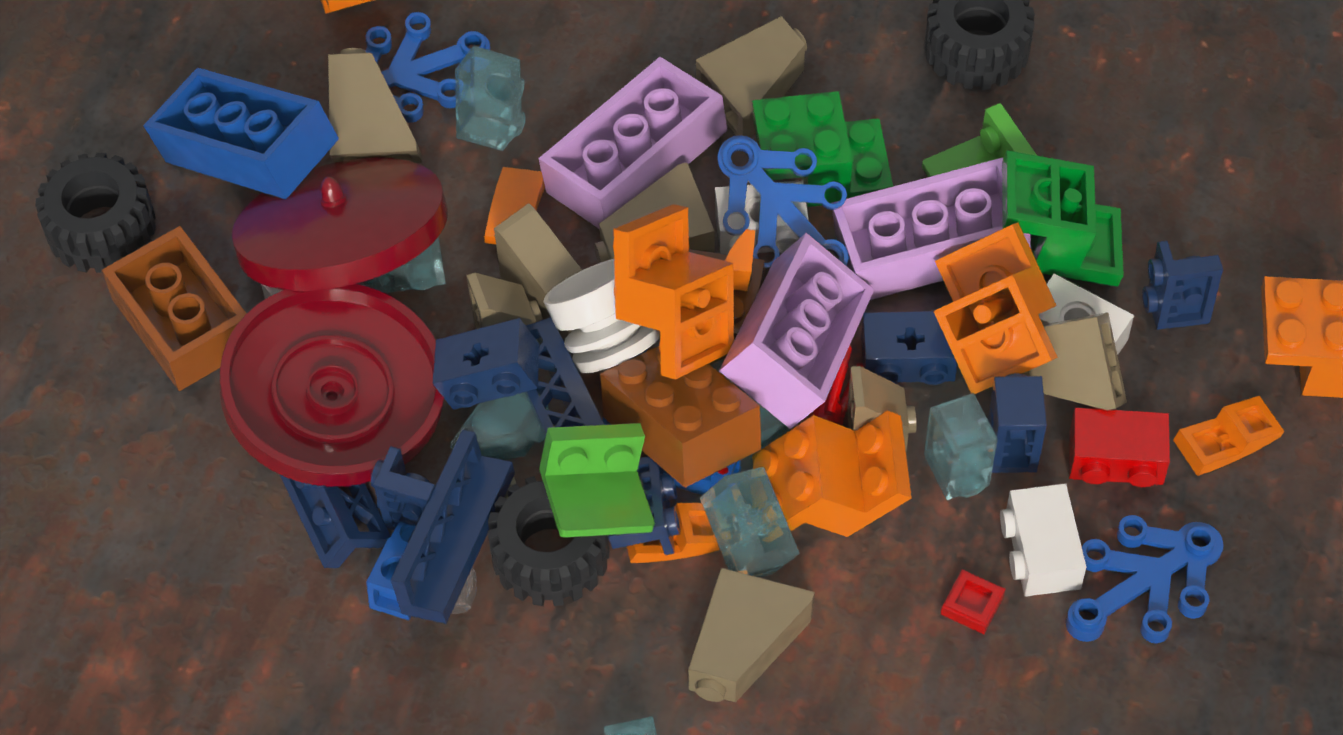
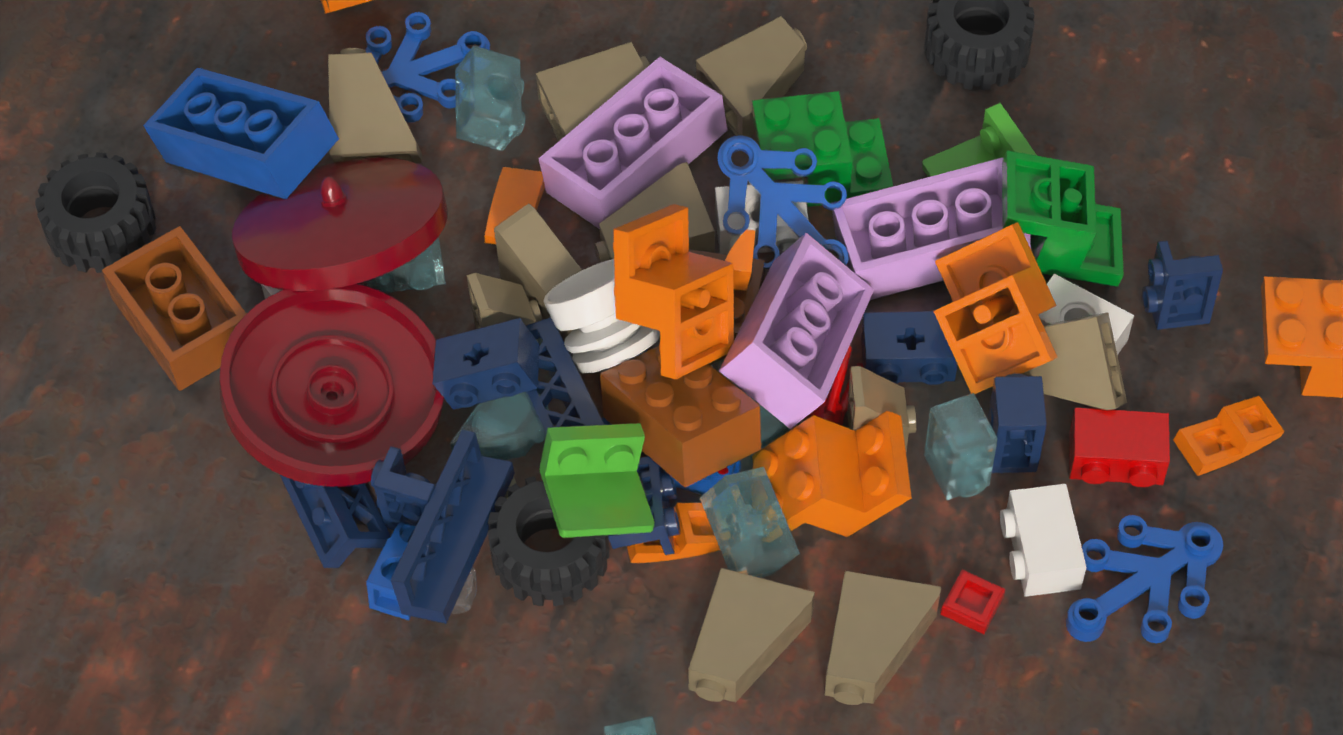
(581, 86): none -> dark tan slope
(875, 633): none -> dark tan slope

